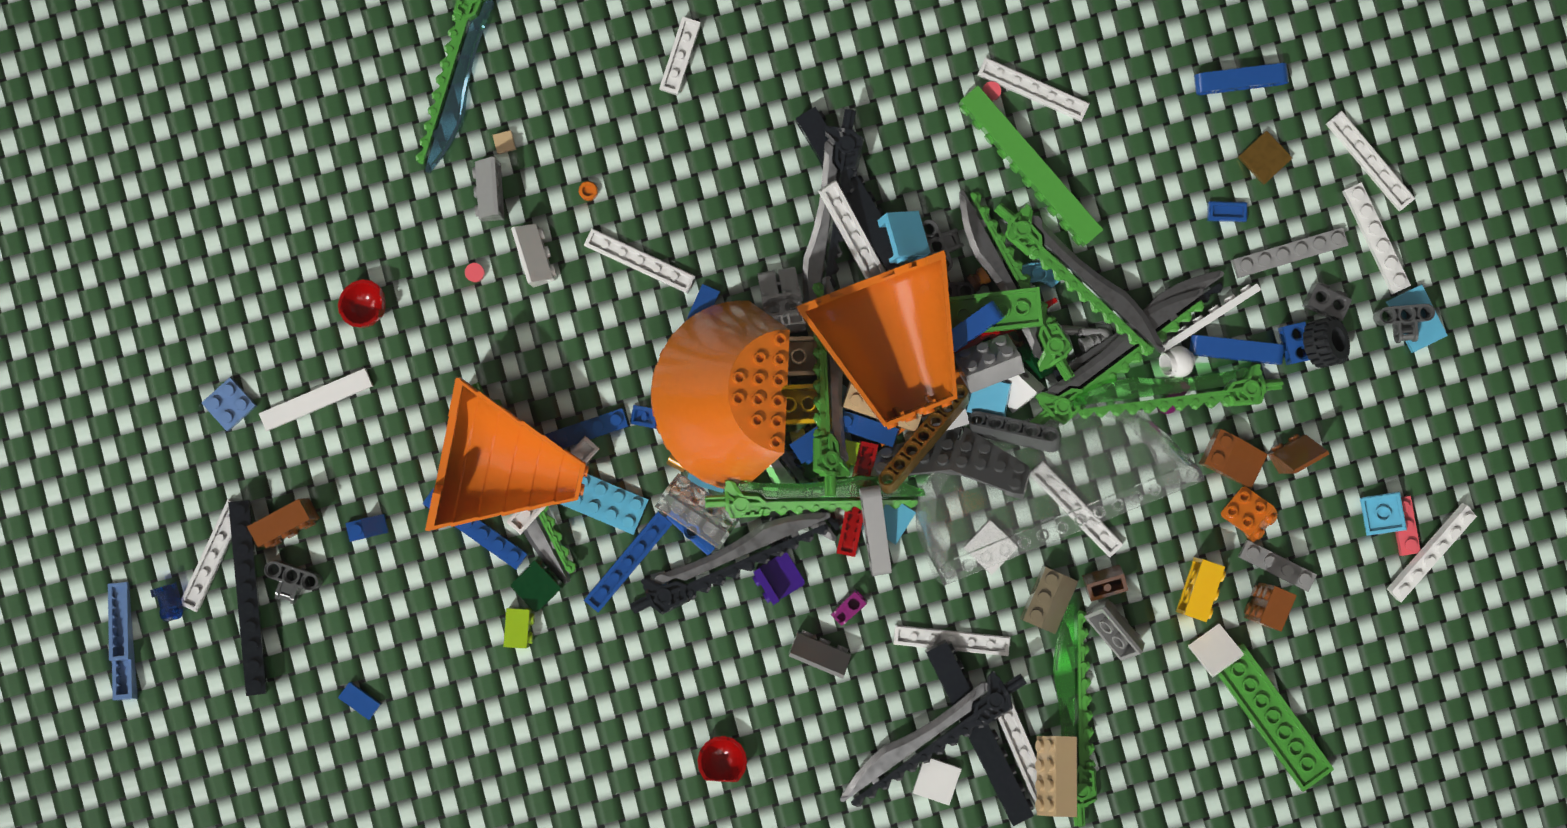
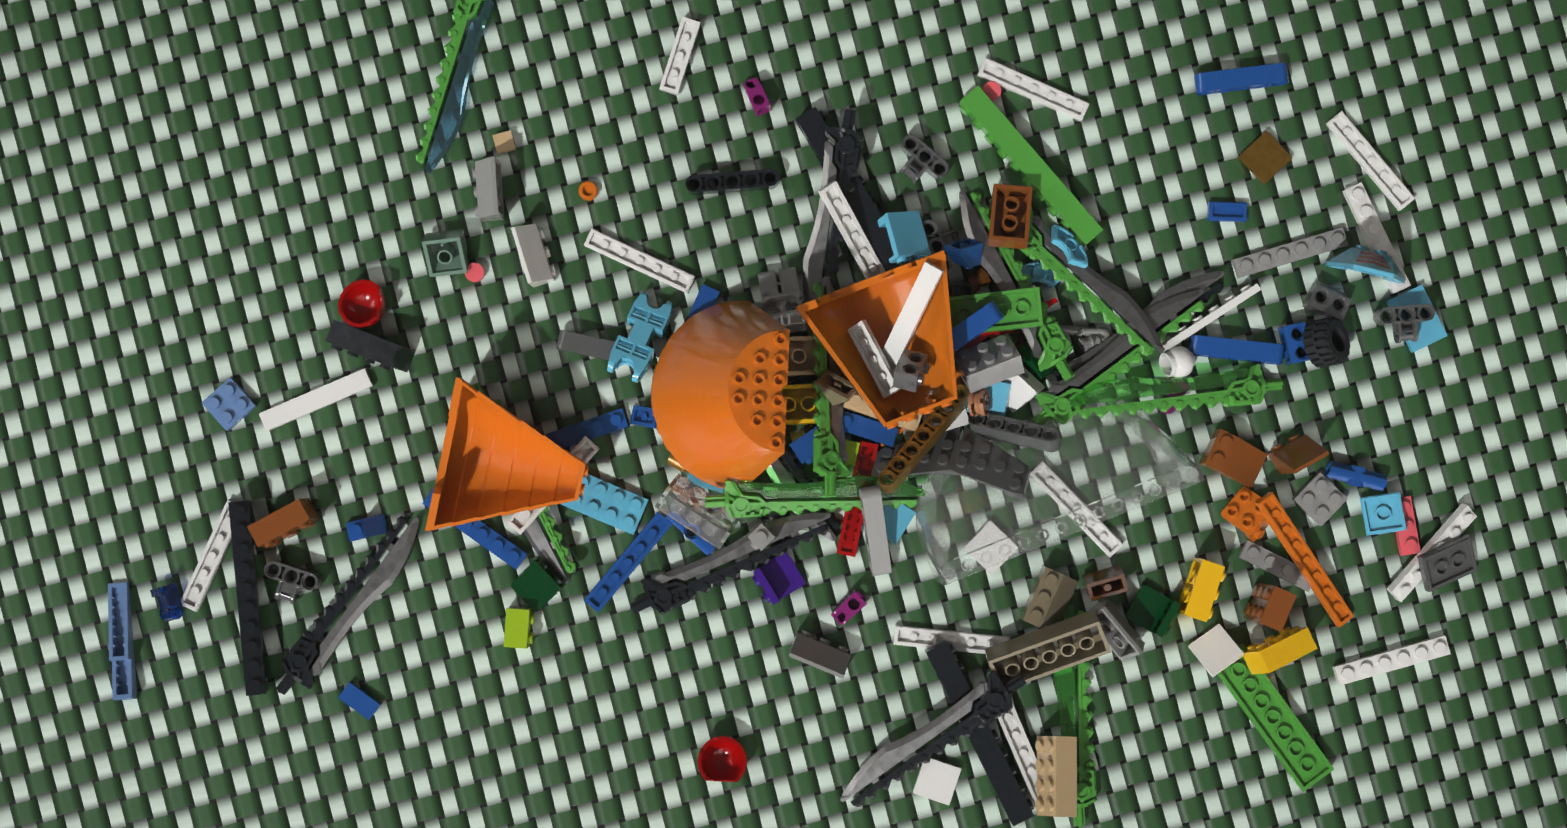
(305, 651): none -> piece
(370, 346): none -> black wedge
(445, 252): none -> sand green slope
(584, 345): none -> dark grey beam
(645, 324): none -> medium azure piece
(741, 186): none -> black beam
(757, 96): none -> magenta leg
(761, 537): none -> light grey brick
(835, 388): none -> dark tan slope
(873, 357): none -> white plate
(911, 313): none -> white tile
(911, 370): none -> flat silver brick
(915, 166): none -> dark grey piece
(965, 252): none -> blue slope
(979, 403): none -> nougat wheel
(1010, 216): none -> dark orange brick
(1049, 648): none -> dark tan brick
(1064, 240): none -> medium azure tile
(1153, 611): none -> dark green bracket
(1279, 650): none -> yellow brick
(1304, 559): none -> orange tile
(1319, 499): none -> light grey plate
(1356, 476): none -> blue piece
(1368, 262): none -> medium azure wedge
(1391, 660): none -> white plate
(1447, 563): none -> dark grey tile

